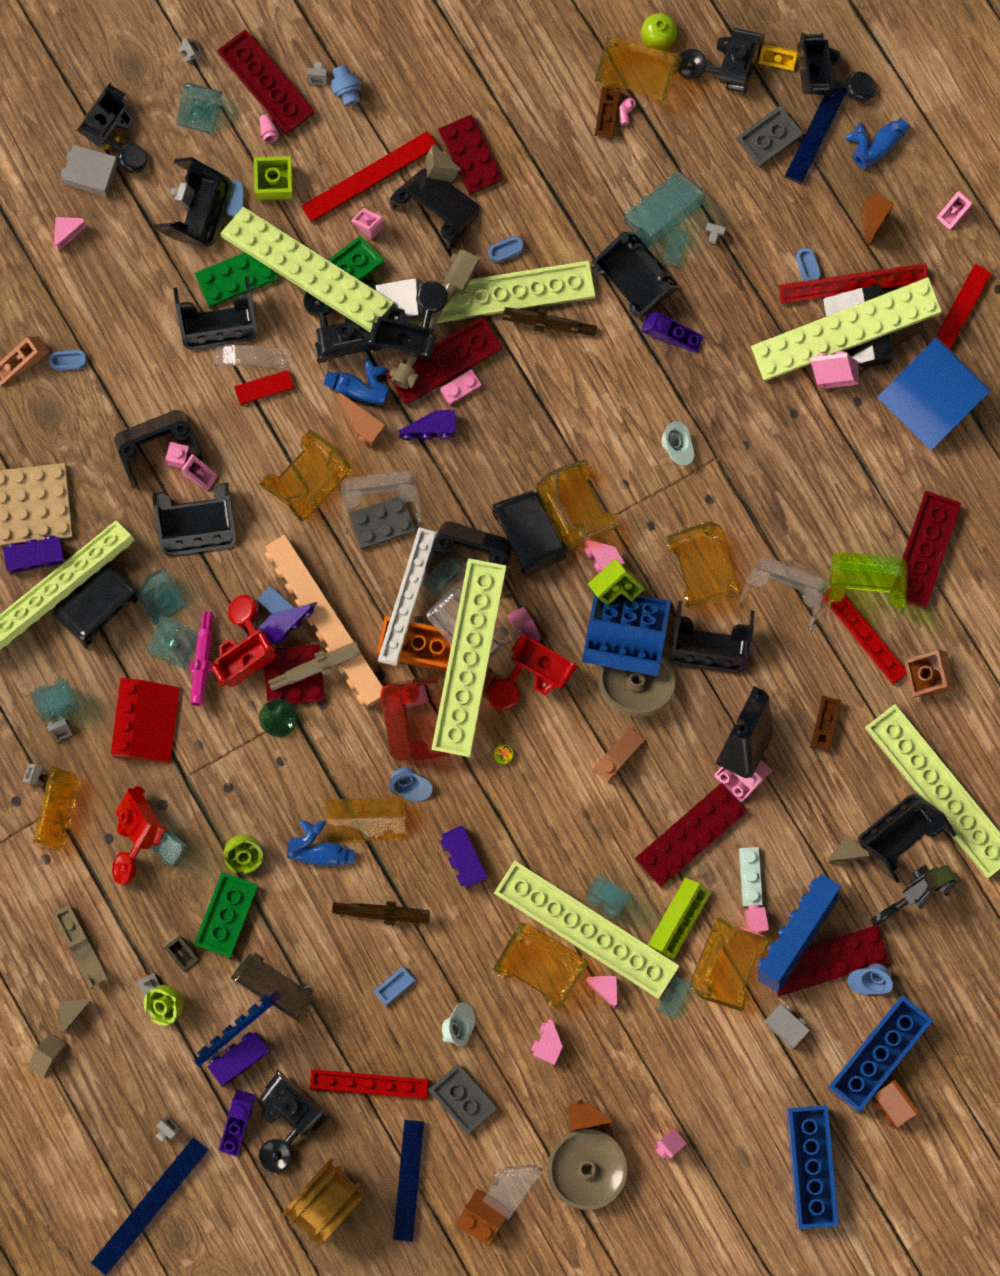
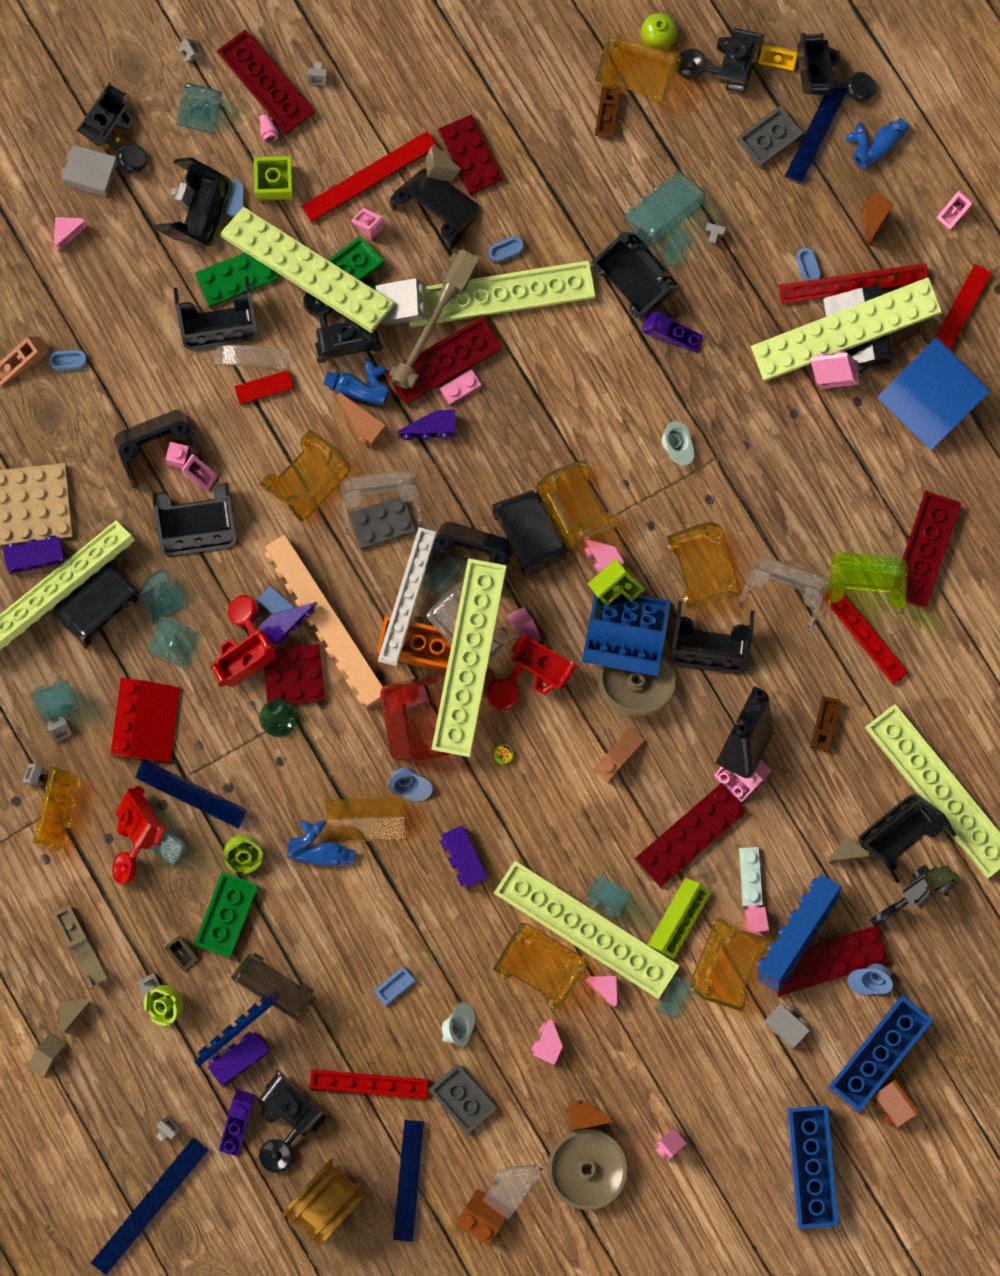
(191, 793): none -> clear blue plate
(201, 665): dark pink piece -> none
(322, 663): dark tan piece -> none
(346, 85): medium blue piece -> none
(388, 913): dark brown piece -> none
(408, 338): black piece -> none
(542, 320): dark brown piece -> none
(624, 109): bright pink arm -> none
(929, 674): dark orange slope -> none

